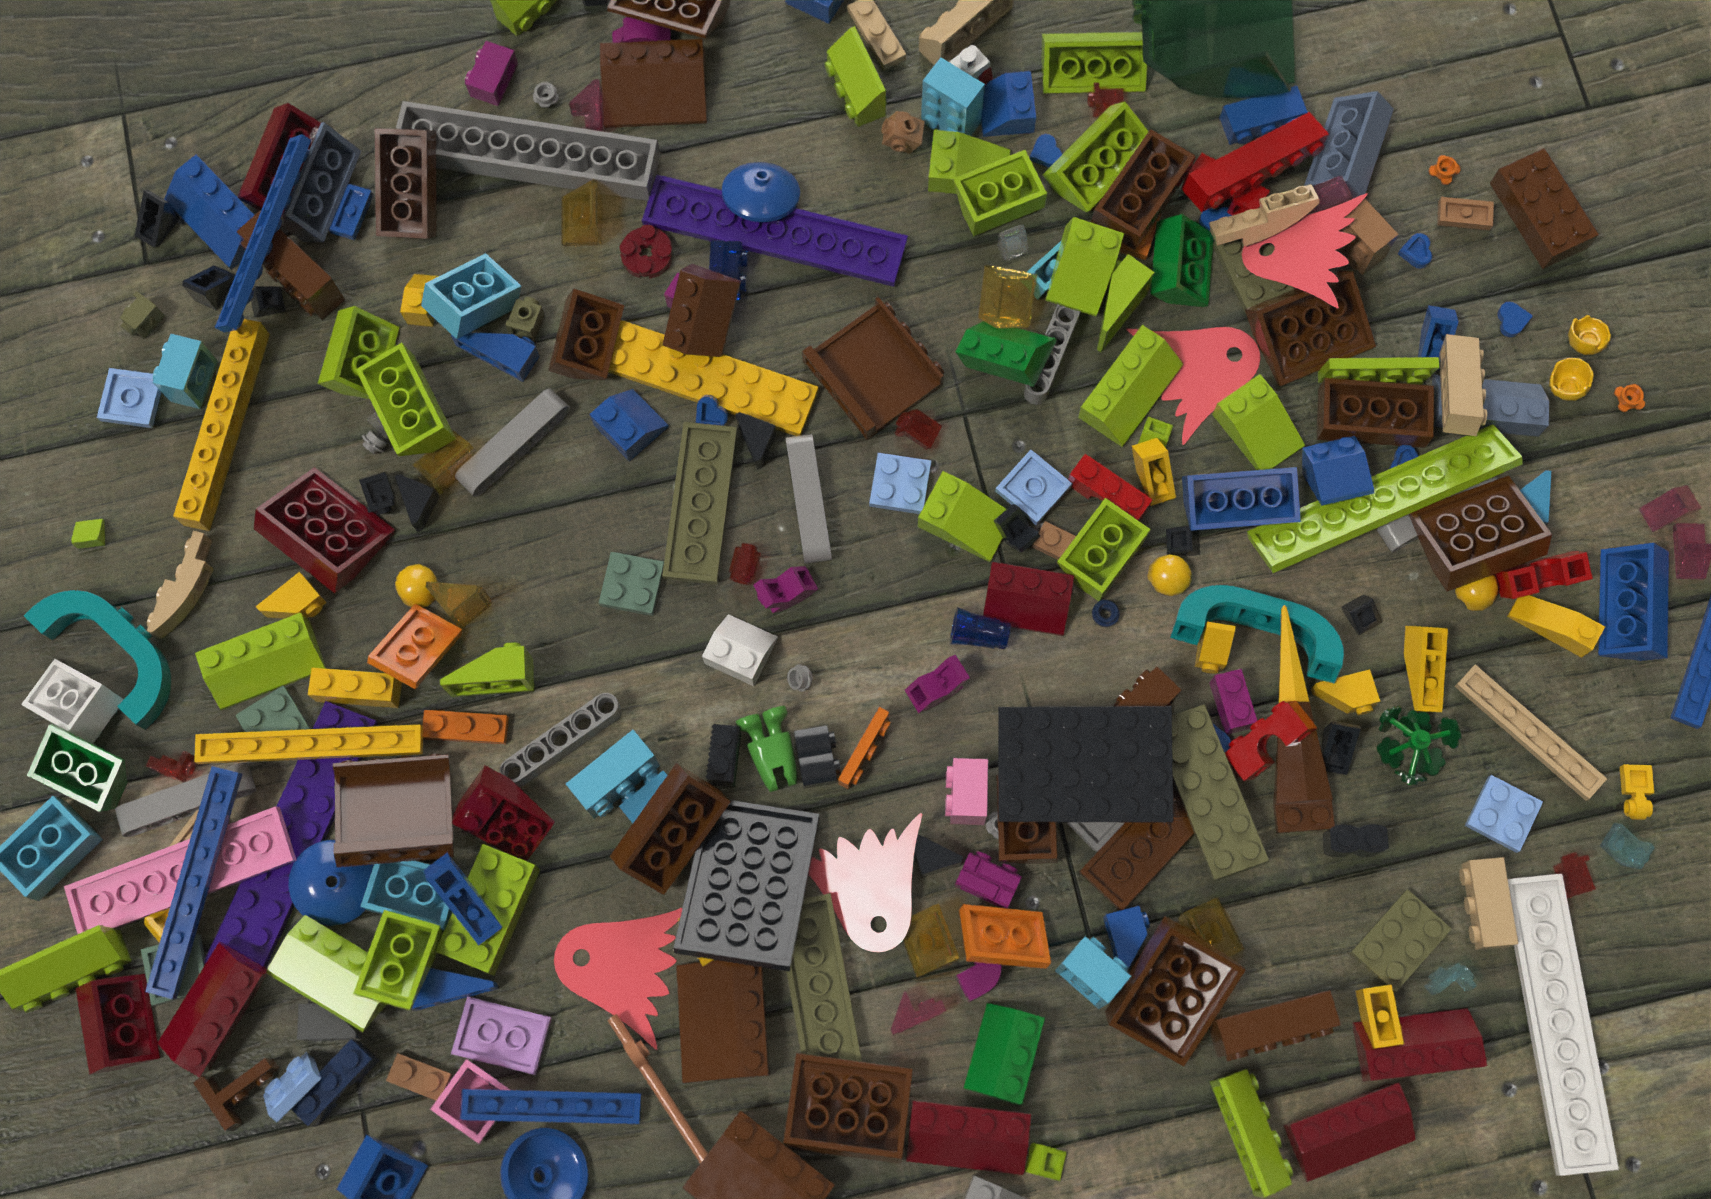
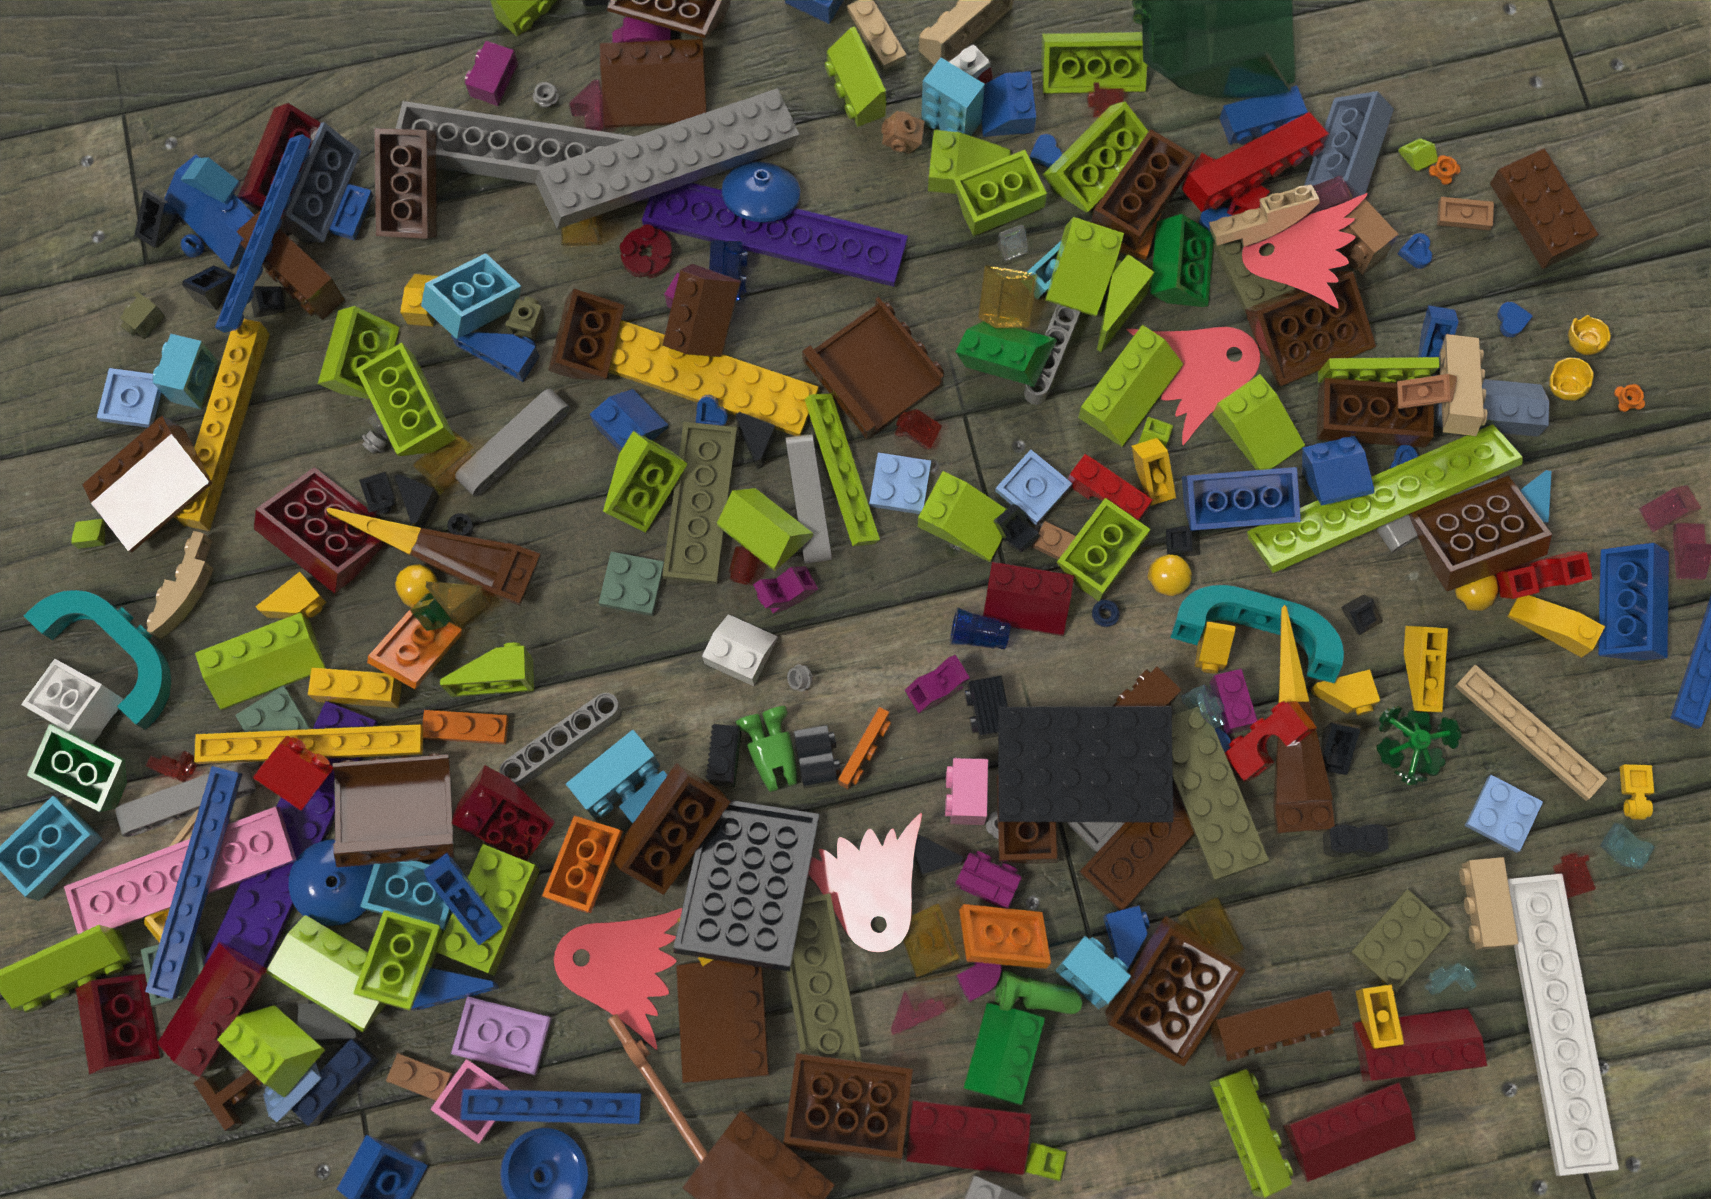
(148, 482): none -> slope
(188, 249): none -> blue hinge
(211, 179): none -> dark azure slope
(271, 1047): none -> lime slope
(294, 772): none -> red slope
(430, 613): none -> dark green bracket
(453, 522): none -> black bush
(496, 566): none -> reddish brown plate
(582, 864): none -> orange slope
(642, 481): none -> lime slope
(666, 158): none -> light grey brick
(762, 527): none -> lime slope
(842, 469): none -> lime plate
(985, 698): none -> black brick
(1035, 994): none -> bright green piece
(1209, 704): none -> clear light blue bracket
(1419, 154): none -> lime slope
(1426, 391): none -> nougat slope

